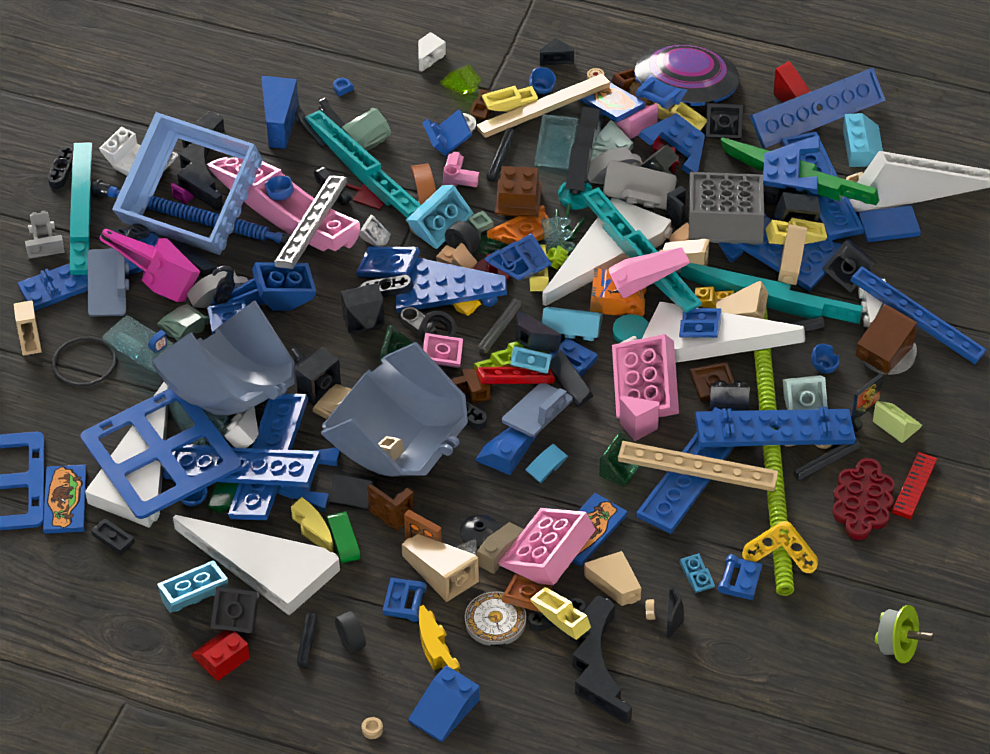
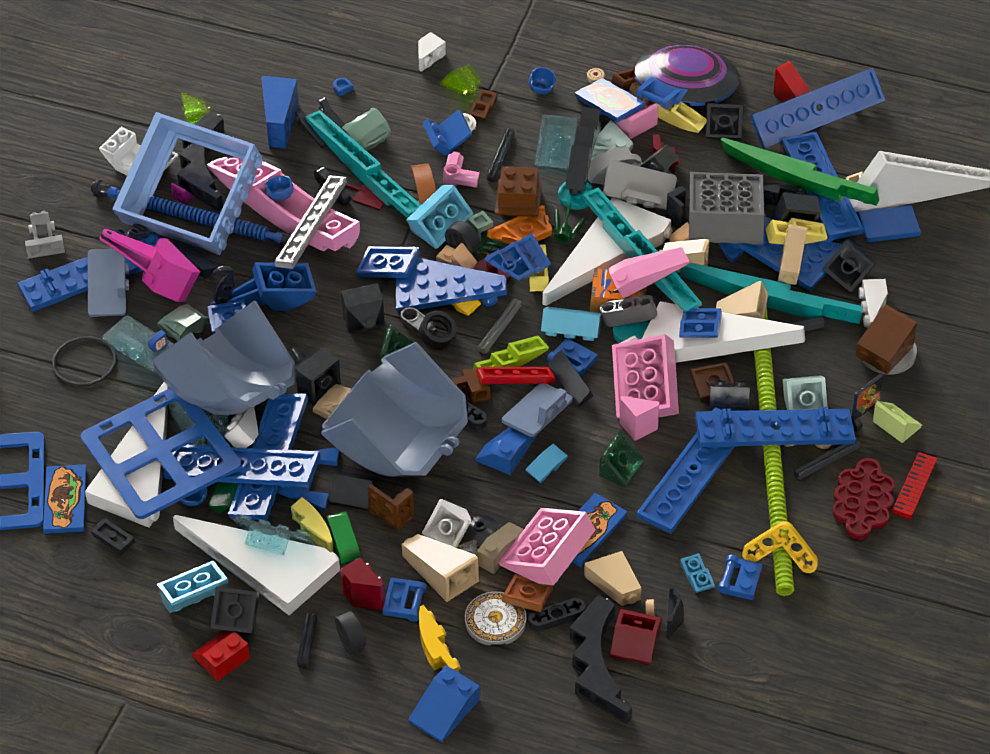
(27, 327): tan slope -> none
(62, 173): black beam -> none
(80, 208): teal slope -> none
(193, 107): none -> clear neon green slope
(202, 292): light grey arch -> none
(268, 537): none -> clear light blue bracket
(362, 585): none -> dark red slope
(372, 728): tan tile -> none
(374, 232): white slope -> none
(392, 446): tan slope -> none
(399, 285): black beam -> none
(417, 524): dark orange tile -> none
(443, 349): bright pink slope -> none
(447, 523): none -> white slope
(509, 98): light yellow slope -> none
(530, 359): medium azure slope -> none
(535, 334): black slope -> none
(543, 105): tile -> none
(555, 235): clear light blue plate -> none
(556, 53): black slope -> none
(557, 256): lime gear -> none
(561, 612): light yellow slope -> none
(628, 310): none -> dark grey beam
(635, 636): none -> dark red slope
(681, 136): blue wing -> none
(698, 466): tan plate -> none
(709, 297): yellow slope -> none
(783, 166): wing -> none
(824, 359): blue hair -> none
(861, 139): medium azure slope -> none
(900, 633): piece -> none
(925, 319): blue tile -> none

